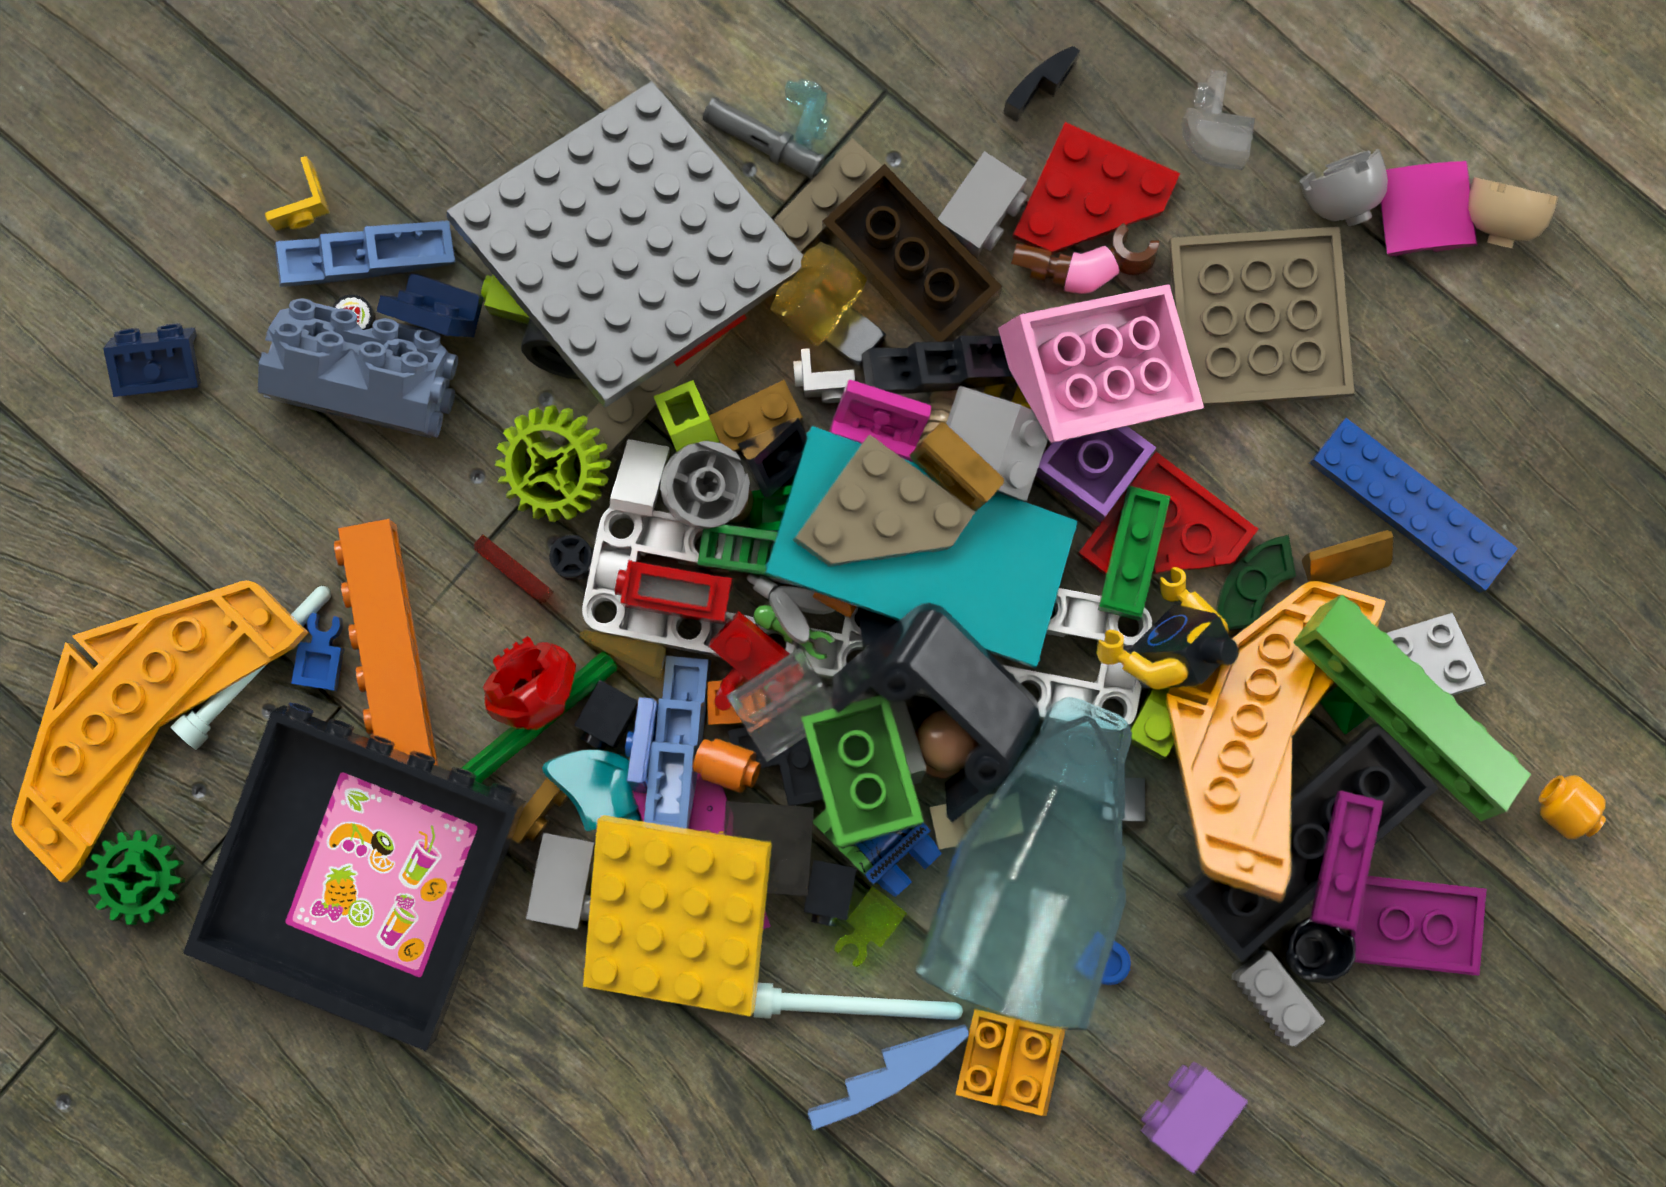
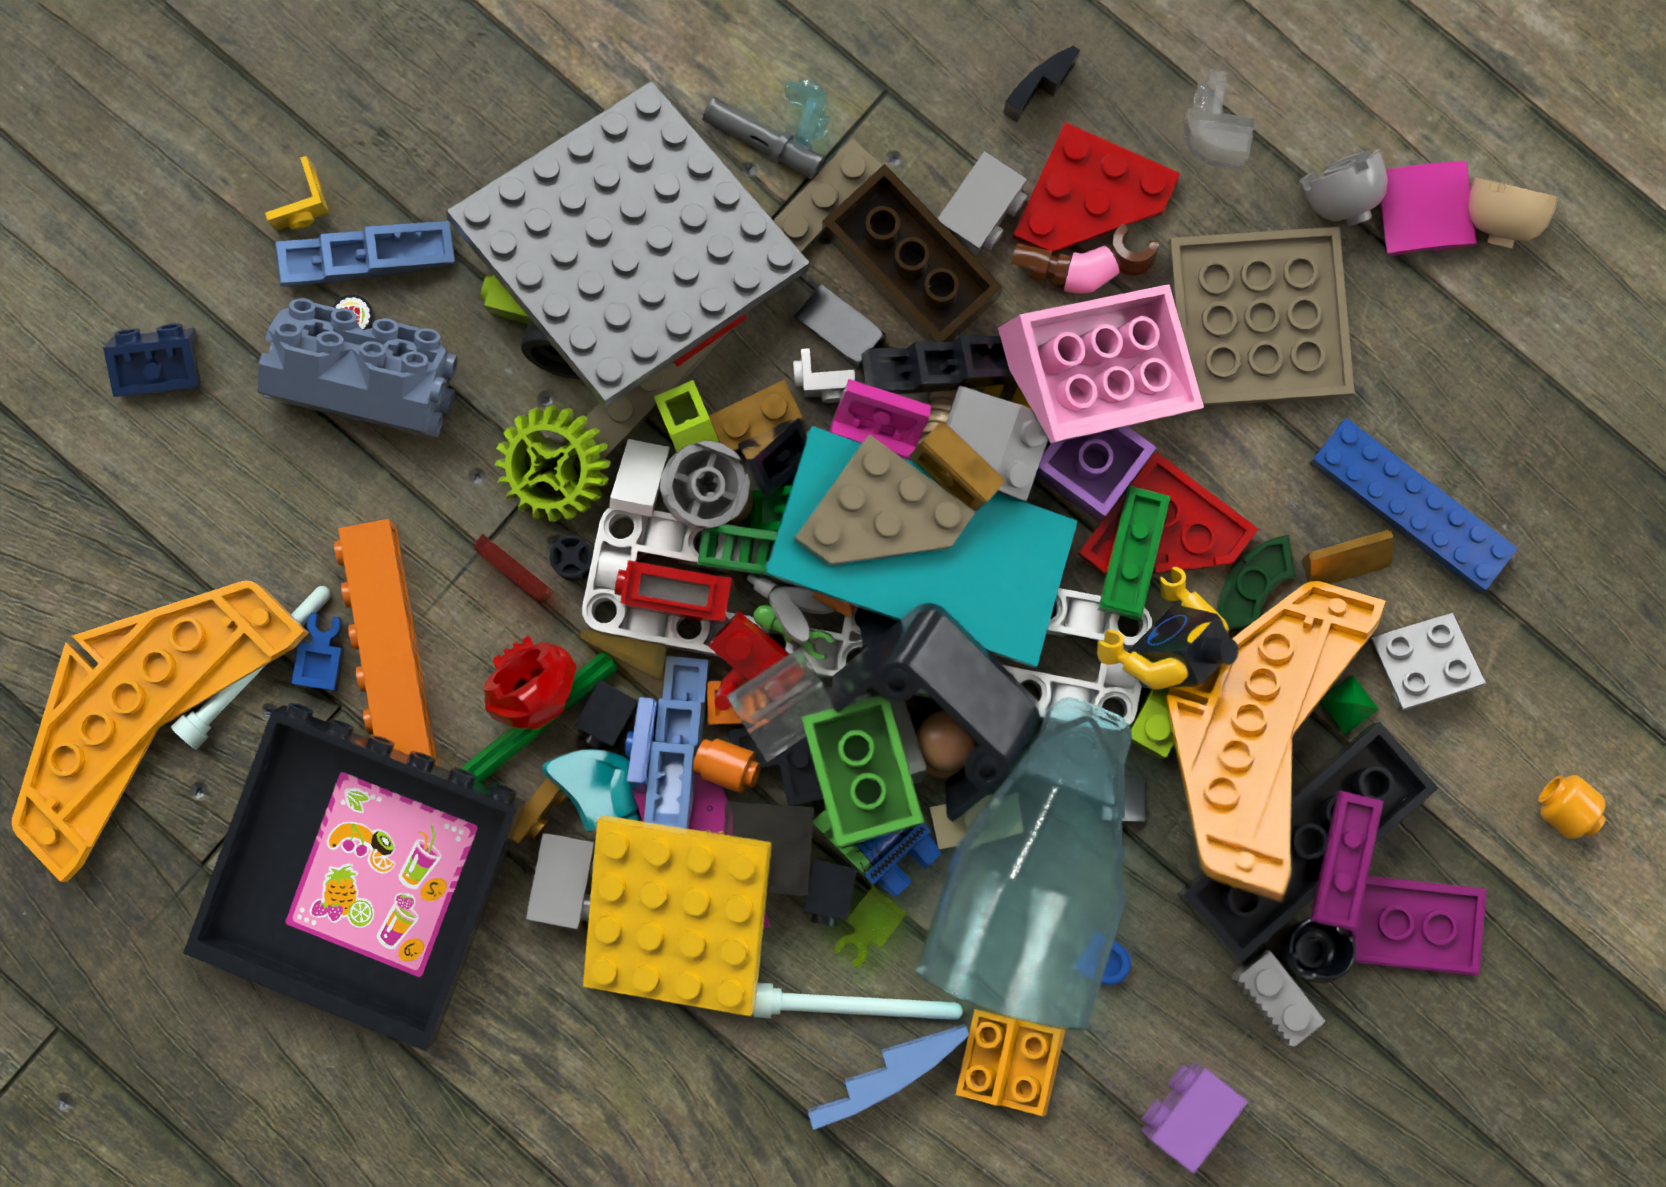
(132, 893): green gear -> none
(435, 306): dark blue bracket -> none
(818, 293): clear yellow brick -> none
(1412, 708): bright green brick -> none

